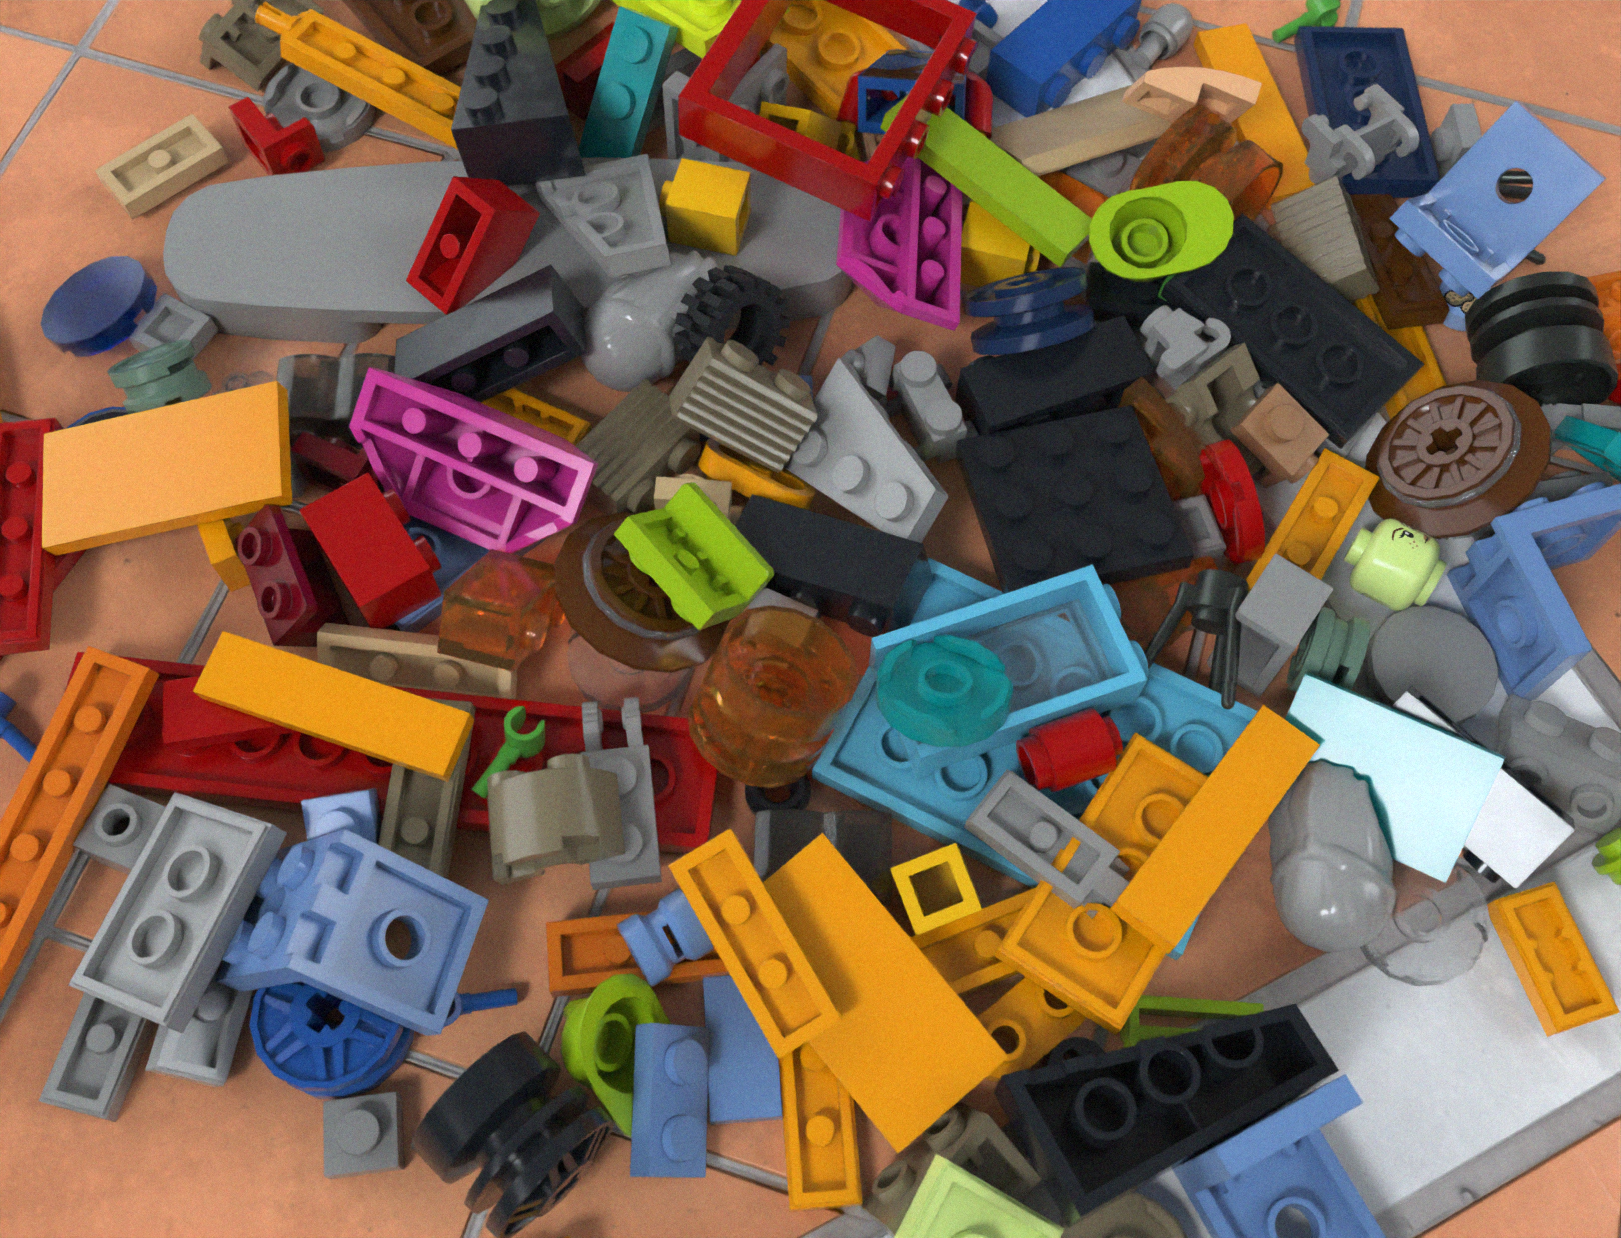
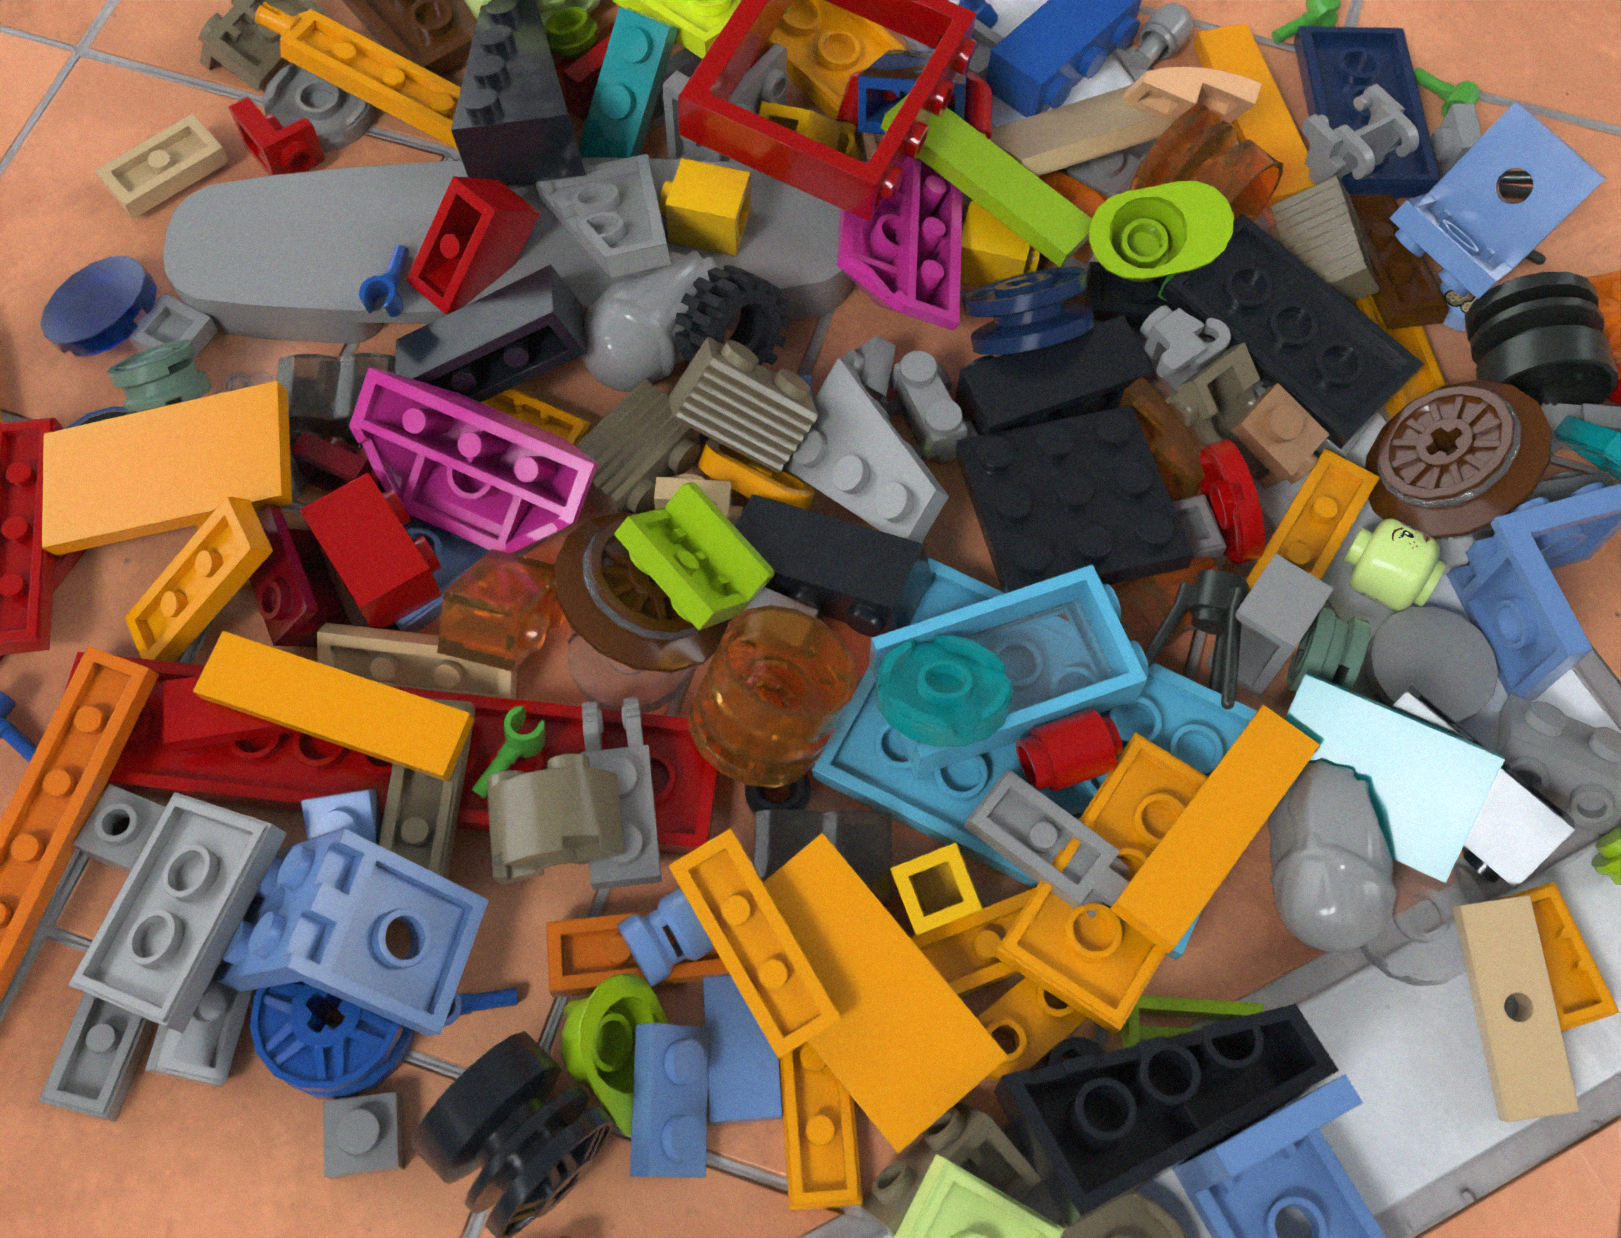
(199, 581): none -> light orange plate
(386, 284): none -> blue hand
(571, 32): none -> lime plate
(1463, 93): none -> bright green hand
(1525, 1051): none -> tan tile

